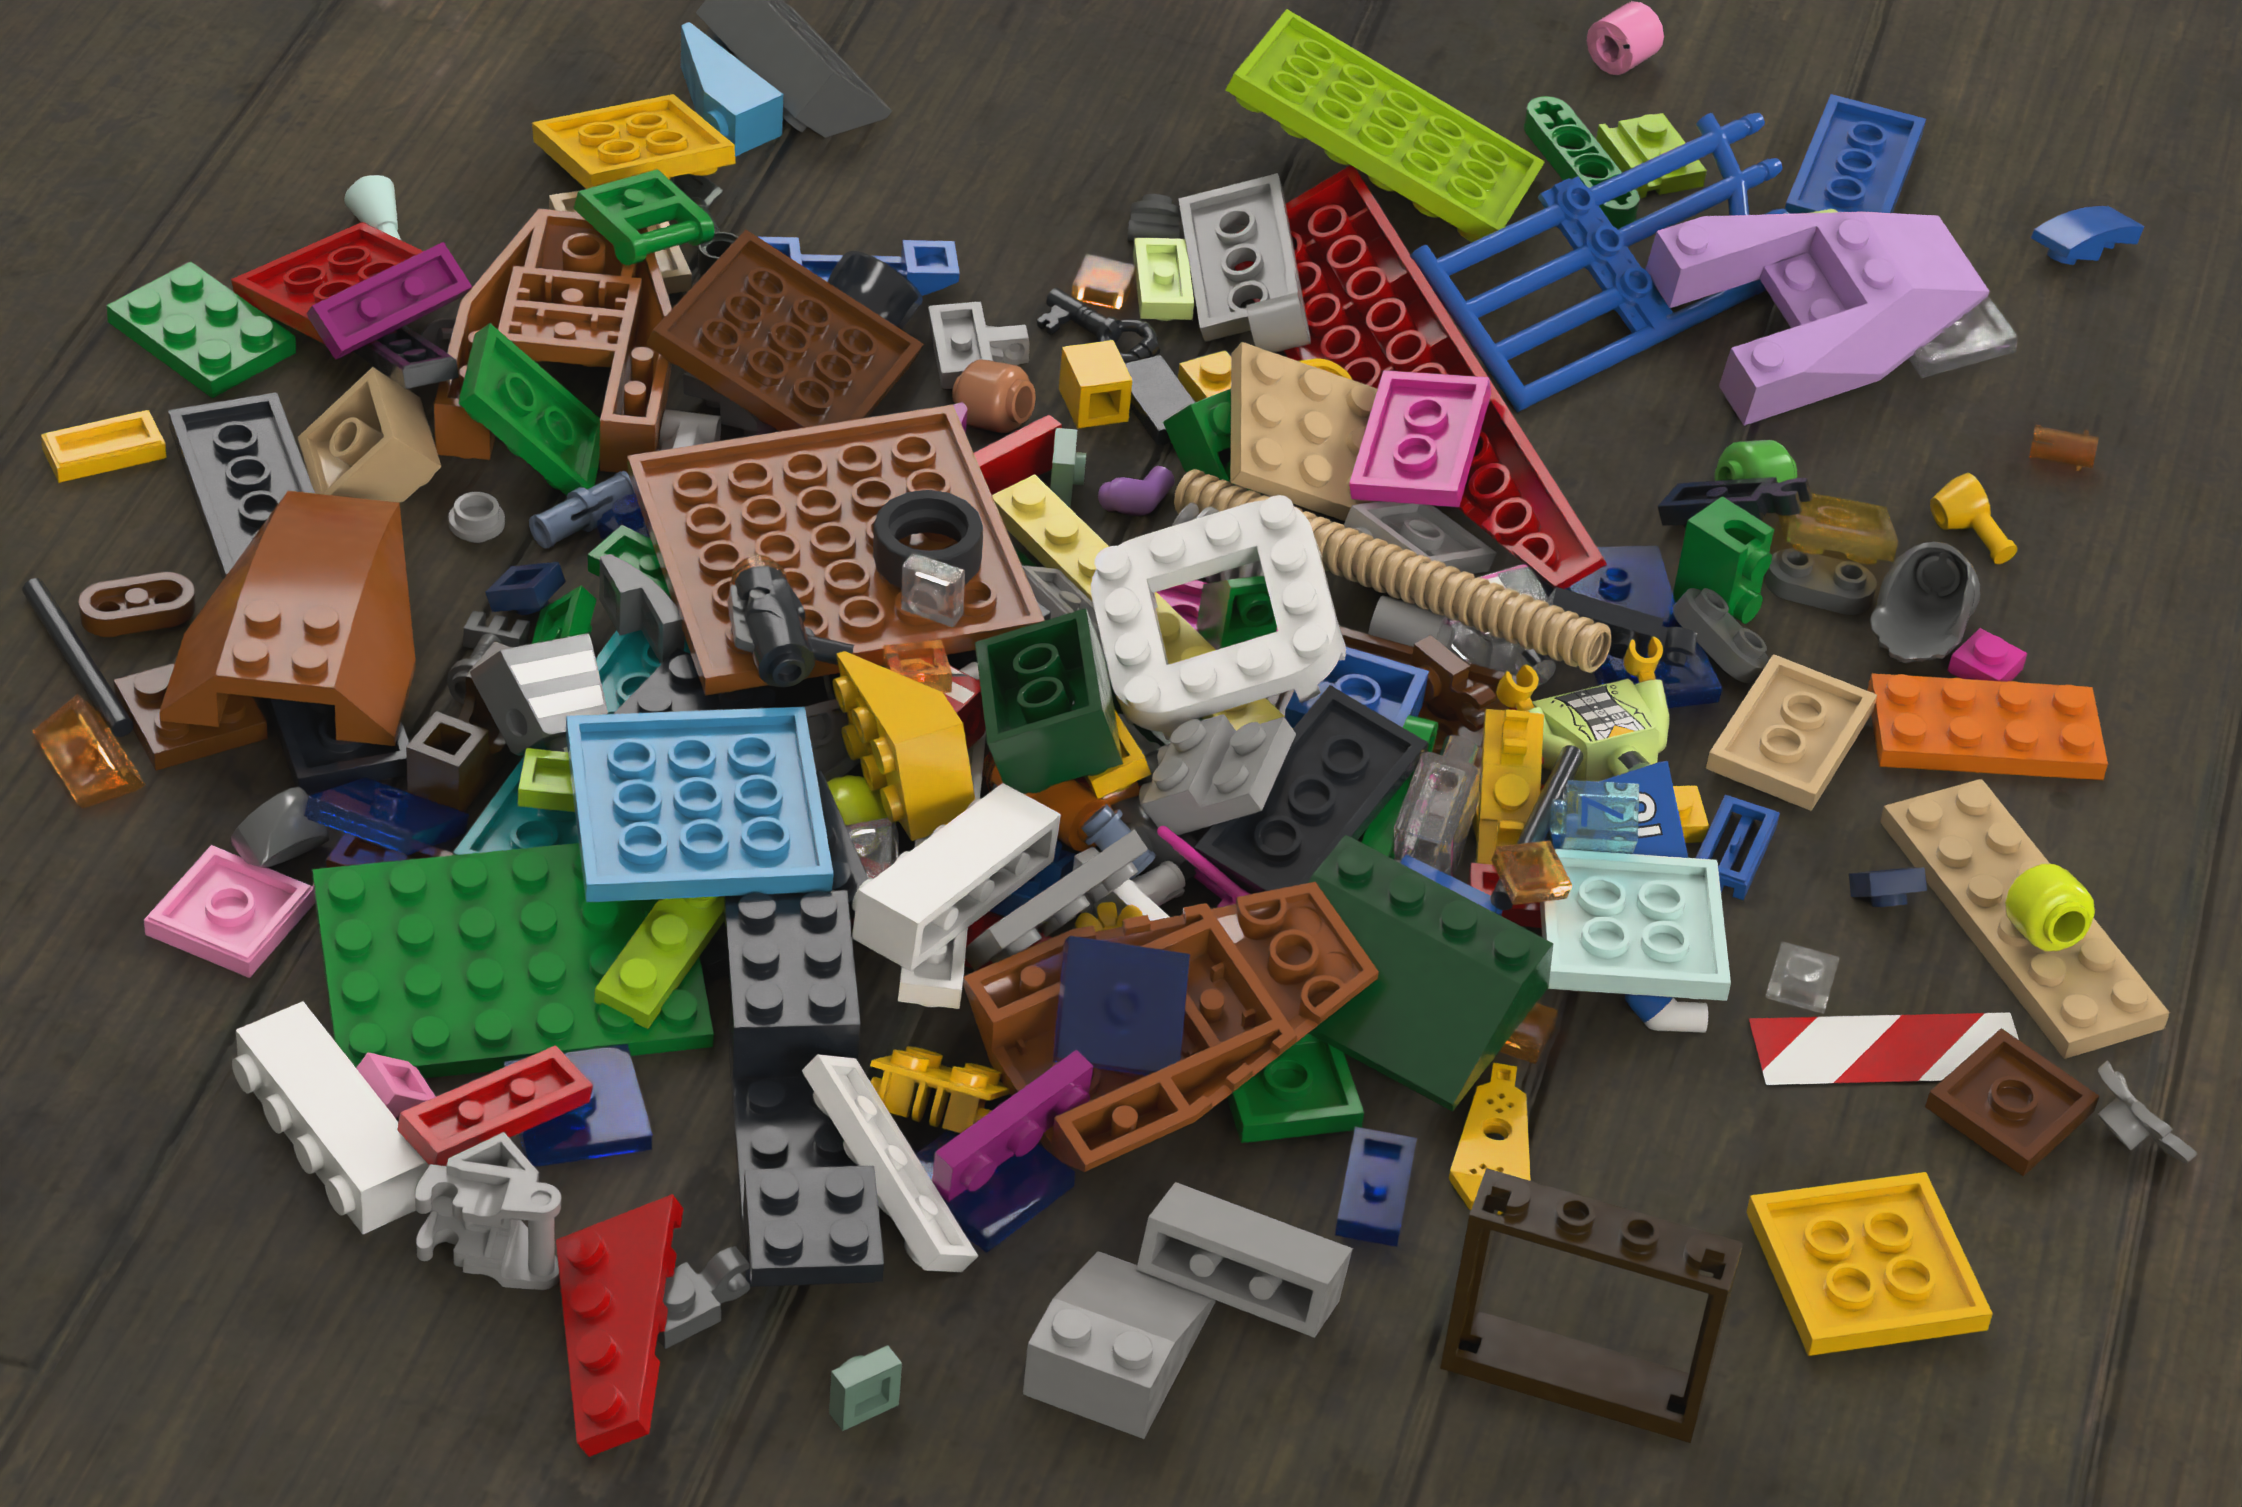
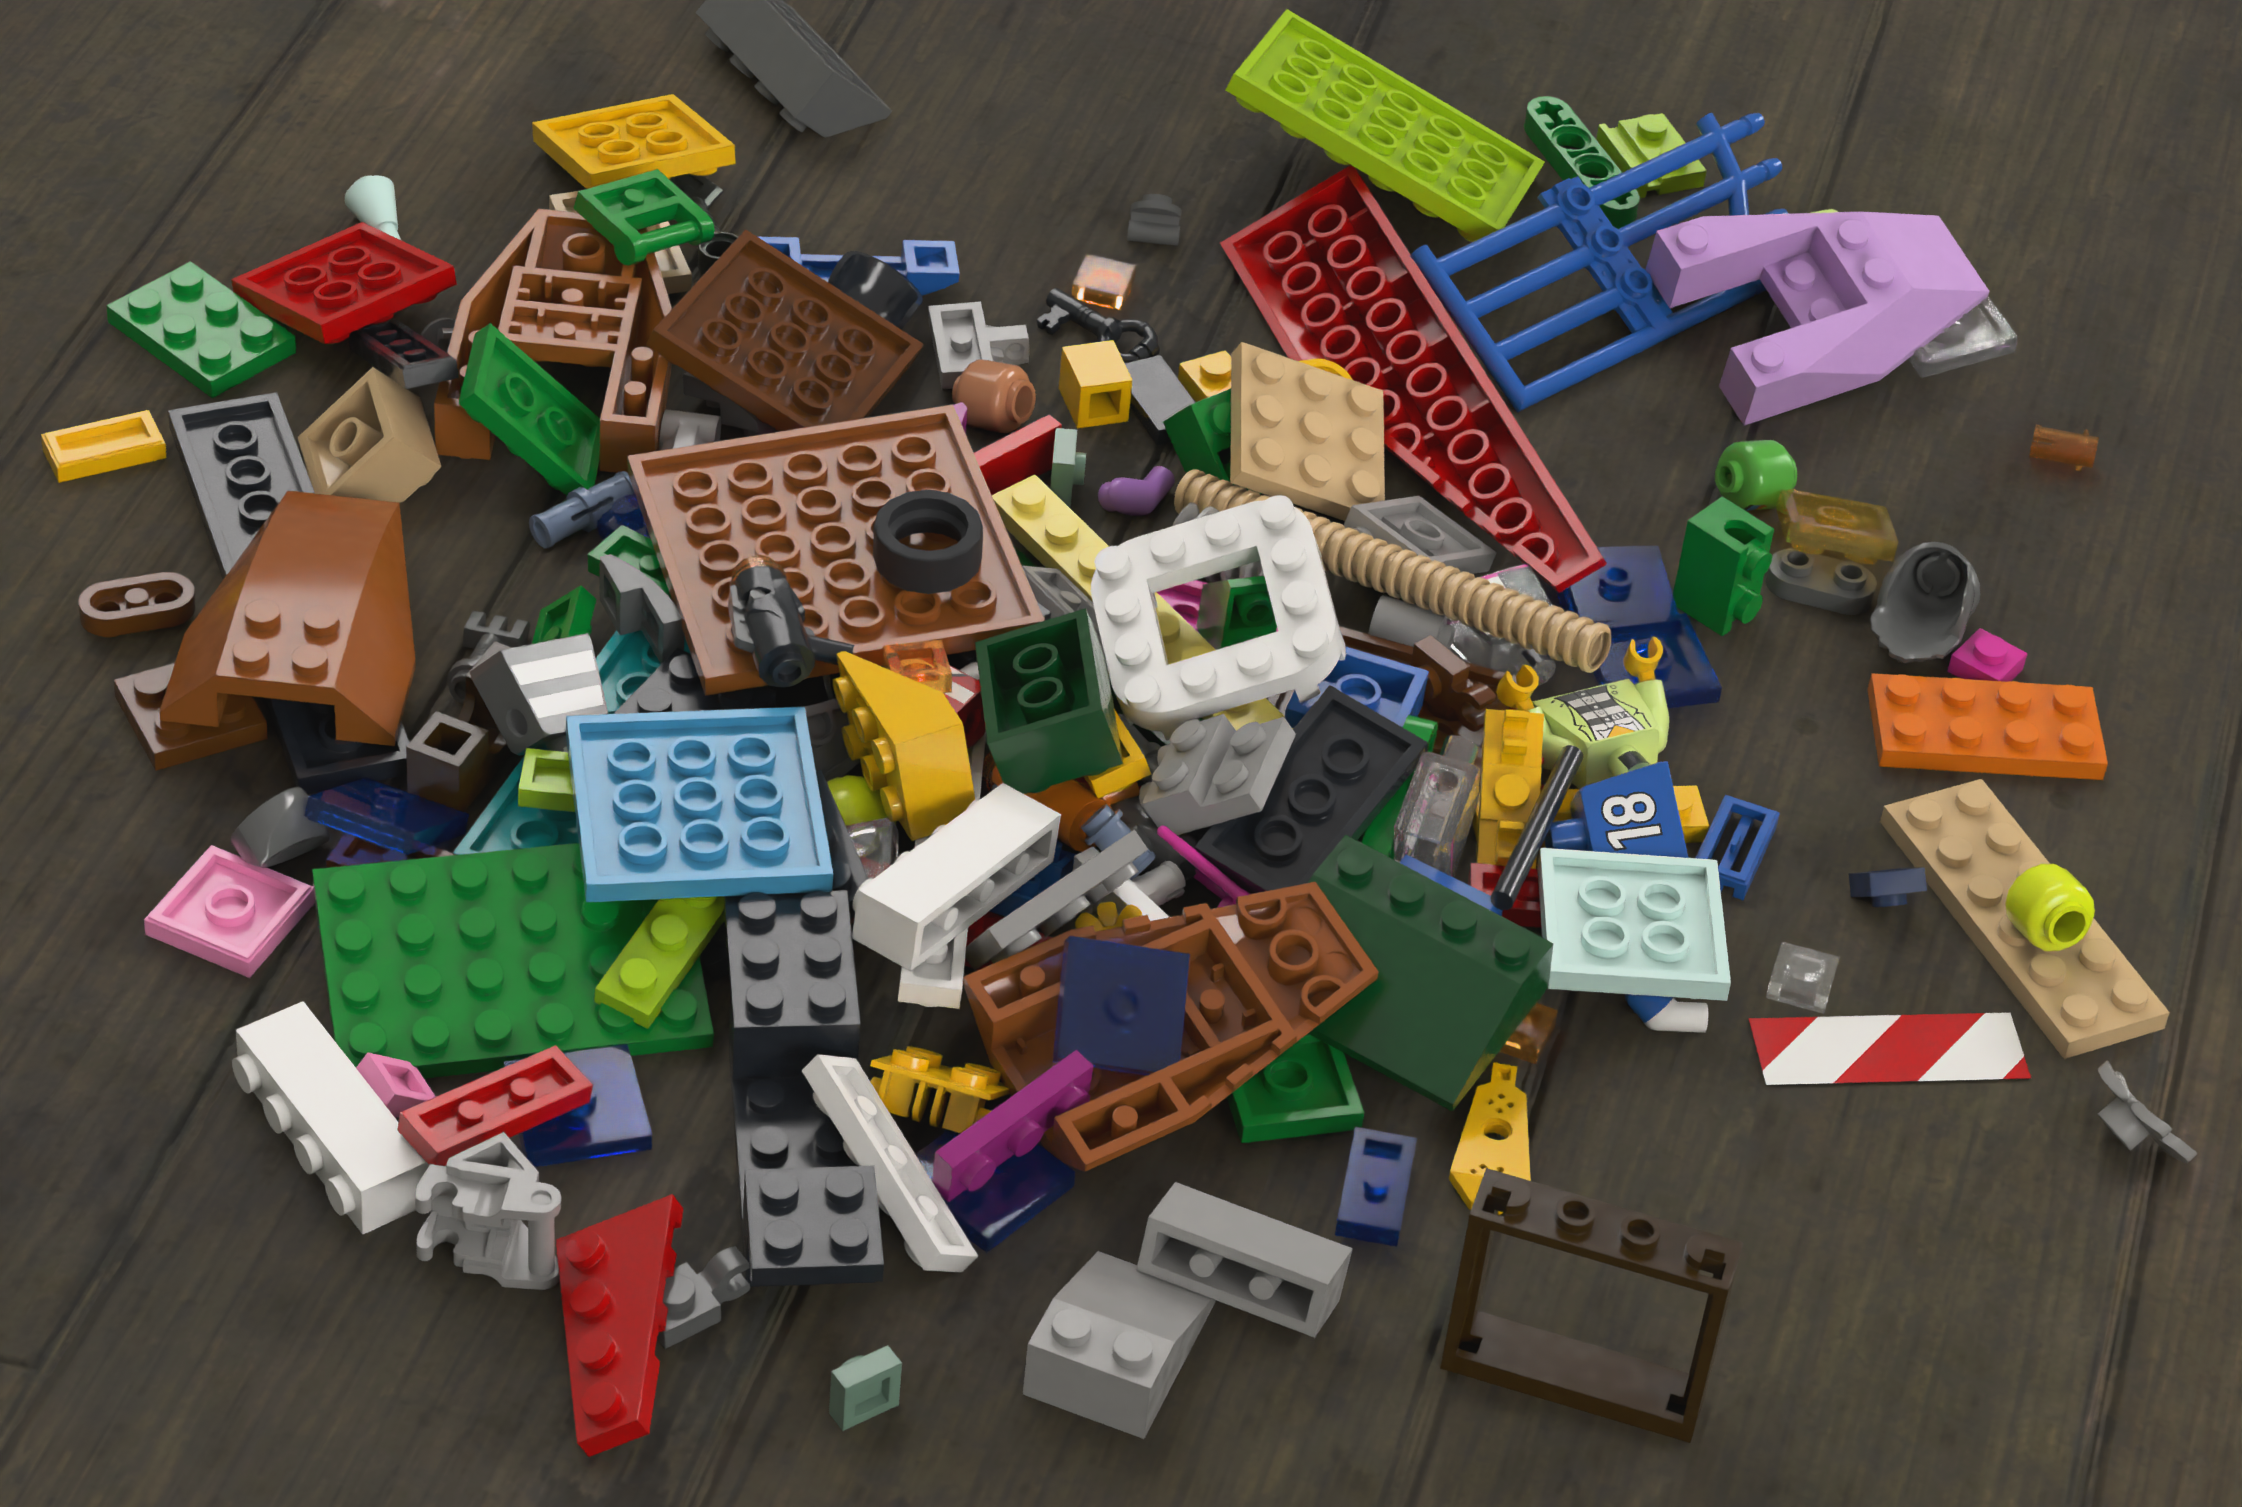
(78, 658): black bar -> none
(87, 754): clear orange slope -> none
(389, 300): magenta plate -> none
(476, 517): light grey plate -> none
(525, 588): dark blue plate -> none
(729, 92): dark azure slope -> none
(933, 589): clear plate -> none
(1163, 279): yellowish green plate -> none
(1280, 316): light grey hinge -> none
(1420, 438): plate -> none
(1531, 872): clear orange tile -> none
(1597, 816): clear light blue brick -> none
(1625, 38): bright pink piece -> none
(1629, 625): black plate -> none
(1731, 646): dark grey plate -> none
(1753, 495): black plate -> none
(1791, 732): tan plate -> none
(1856, 159): blue plate -> none
(1868, 1263): yellow plate -> none
(1965, 506): yellow bar -> none
(2012, 1101): reddish brown plate -> none
(2085, 233): blue slope -> none

